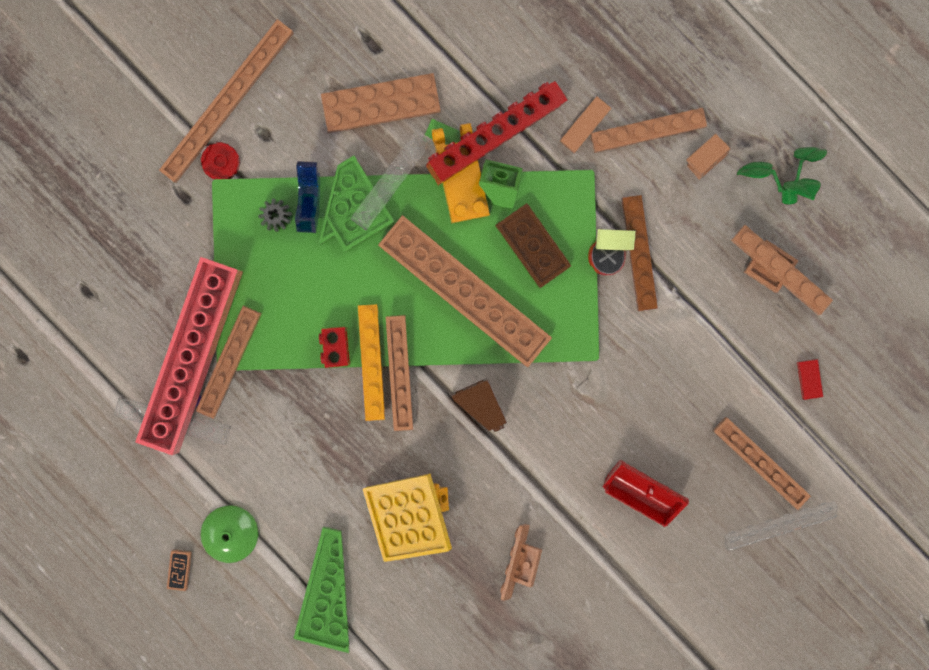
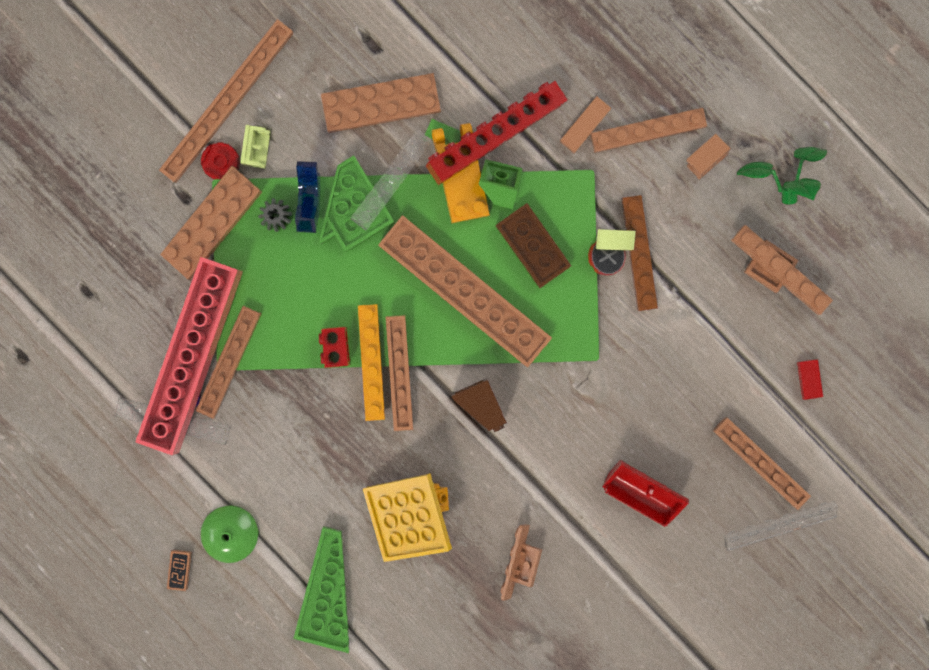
(211, 222): none -> nougat plate
(255, 147): none -> yellowish green hinge

